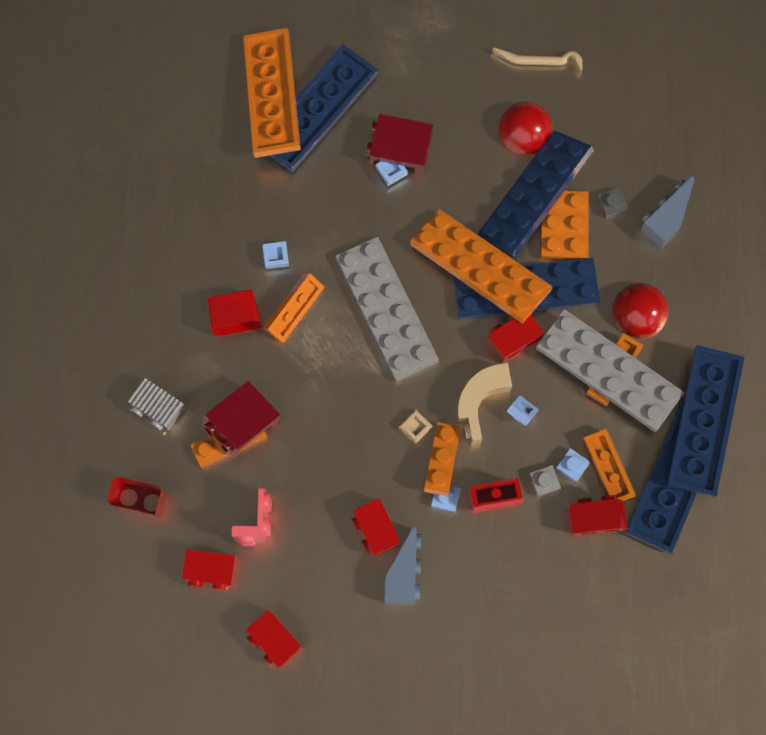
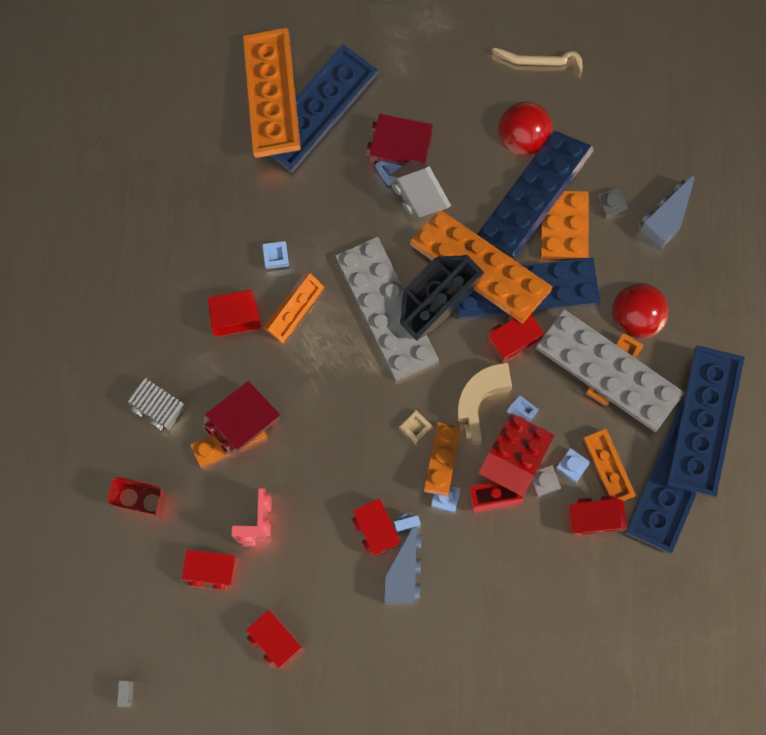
(125, 694): none -> light grey tile
(406, 523): none -> light blue plate
(419, 189): none -> light grey slope
(437, 293): none -> black wedge
(516, 454): none -> red brick

